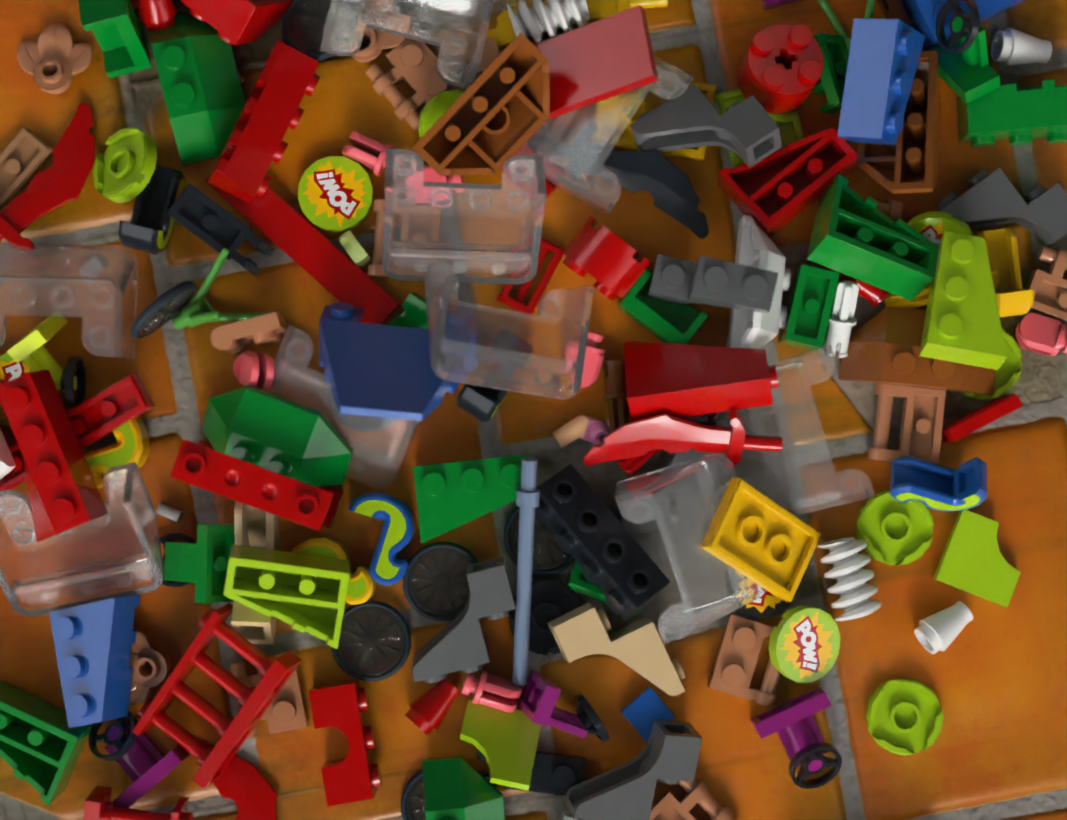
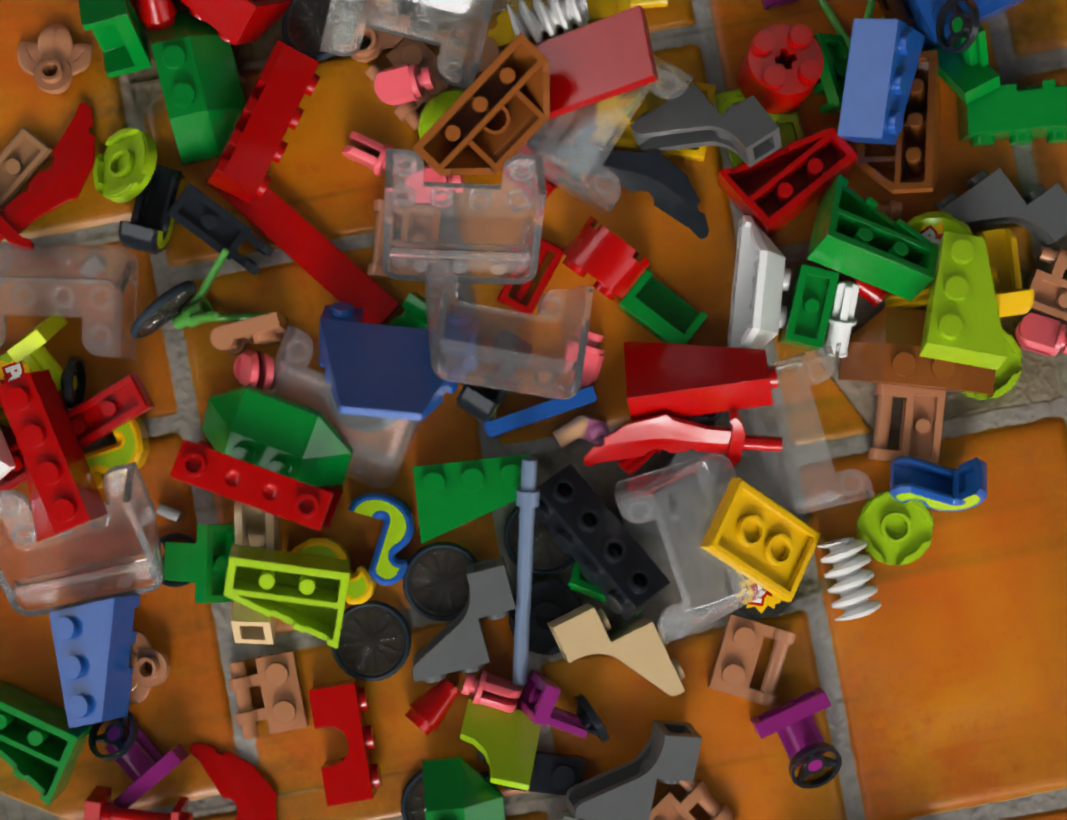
(251, 700): red fence -> none
(335, 193): tile -> none
(354, 249): yellowish green tile -> none
(403, 83): none -> coral arm
(539, 412): none -> blue tile
(616, 393): reddish brown axle -> none
(646, 709): blue tile -> none
(712, 283): dark grey arch -> none
(804, 644): tile -> none
(904, 716): lime tile -> none
(941, 628): white cone -> none
(975, 562): lime tile -> none
(981, 417): red tile -> none
(1017, 48): white cone -> none

